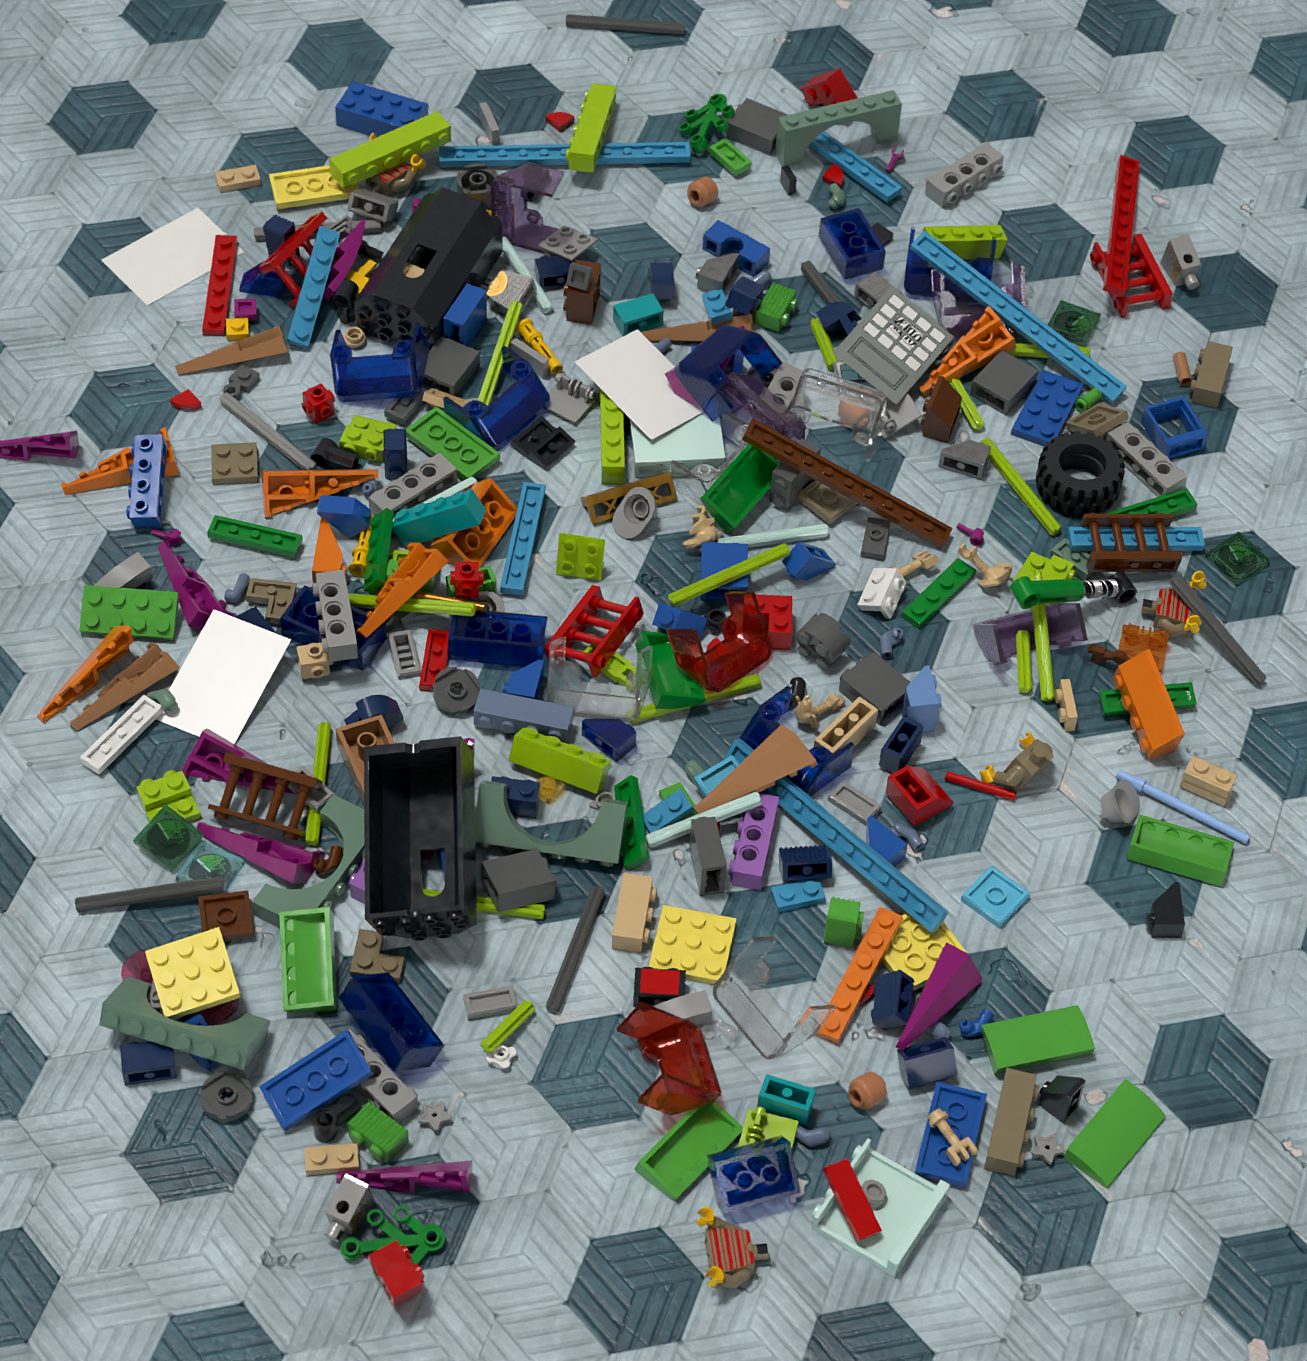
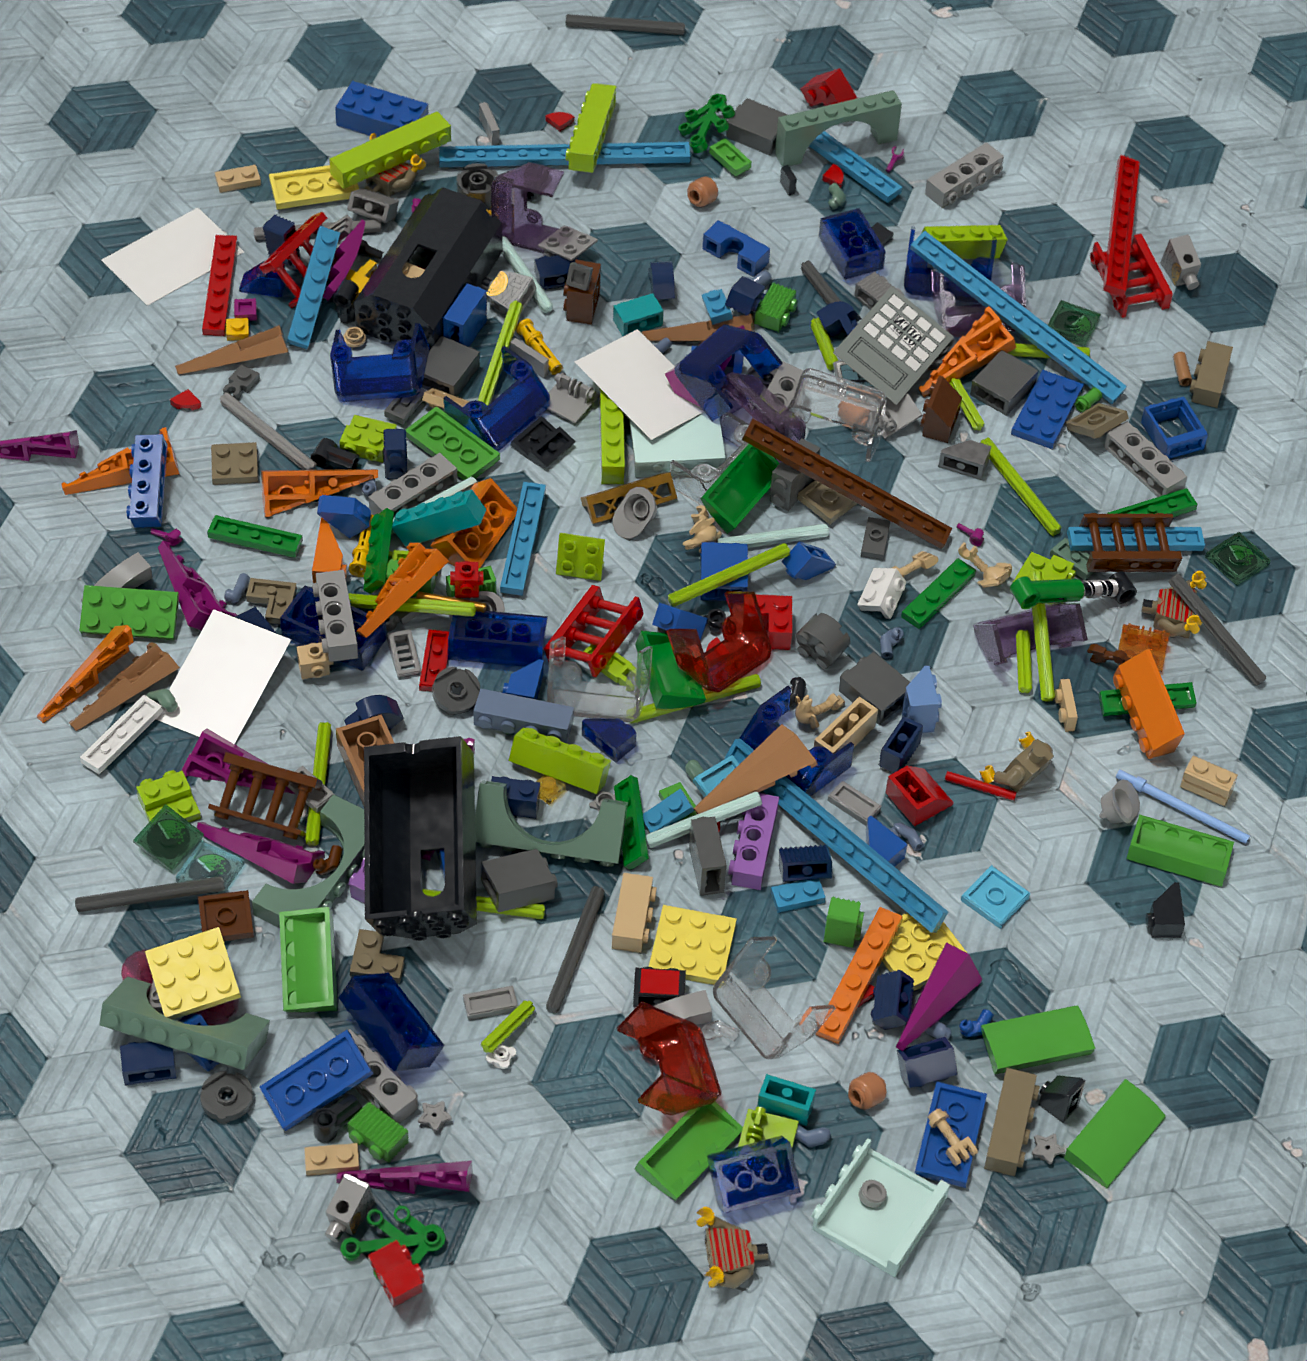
(318, 403): red brick -> none
(717, 272): flat silver slope -> none
(852, 1200): red tile -> none
(1083, 453): black tyre -> none

